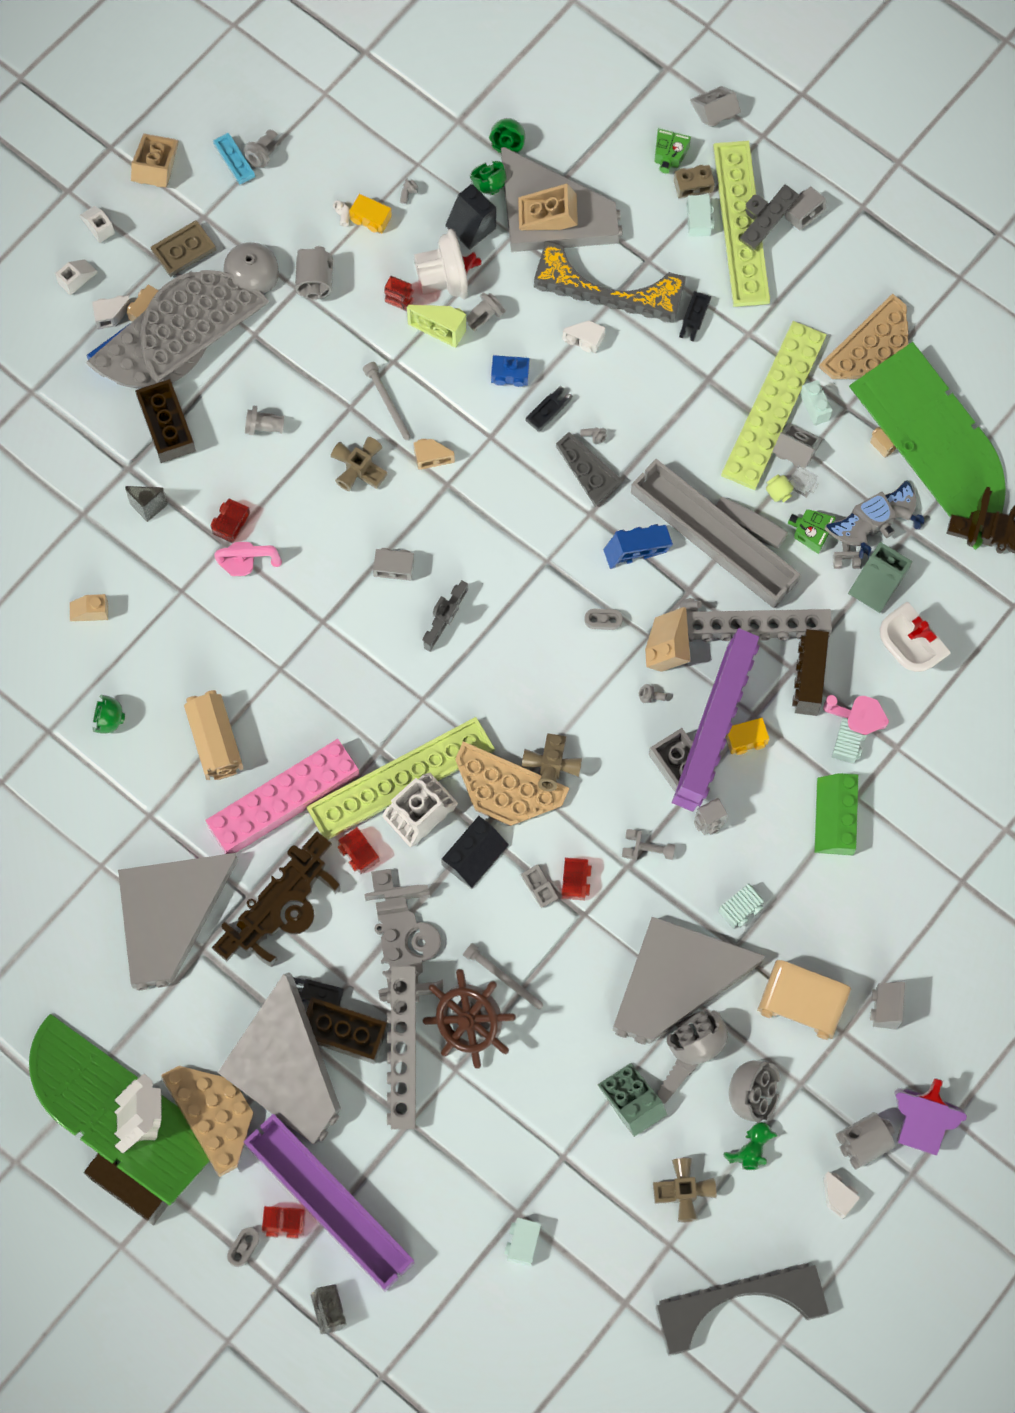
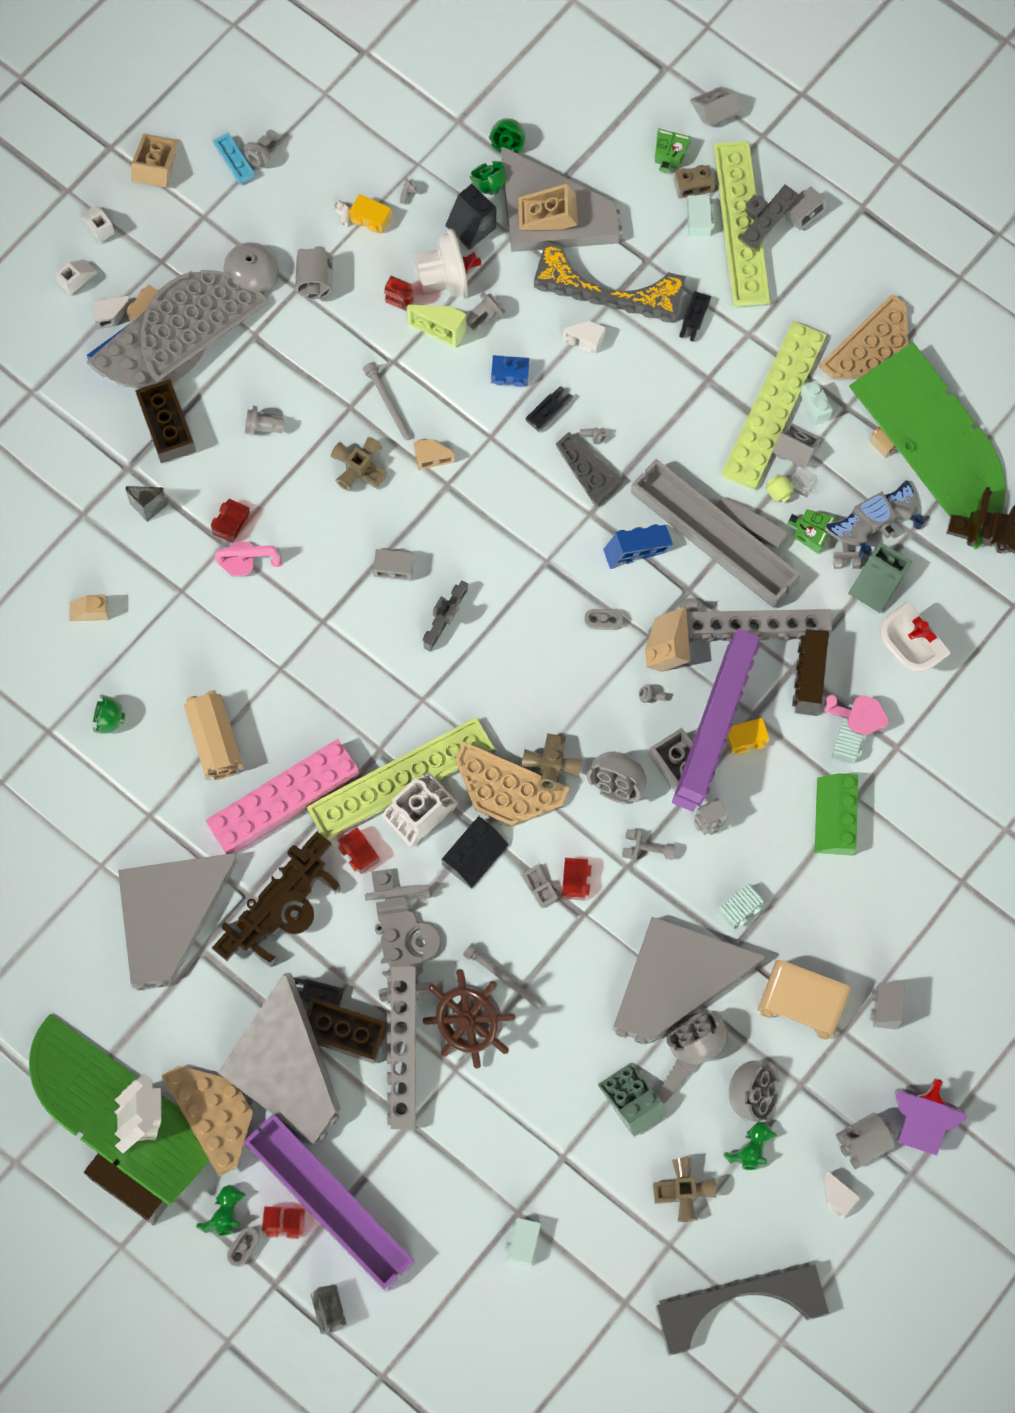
(183, 248): dark tan plate -> none
(224, 1218): none -> green animal
(617, 777): none -> light grey cylinder

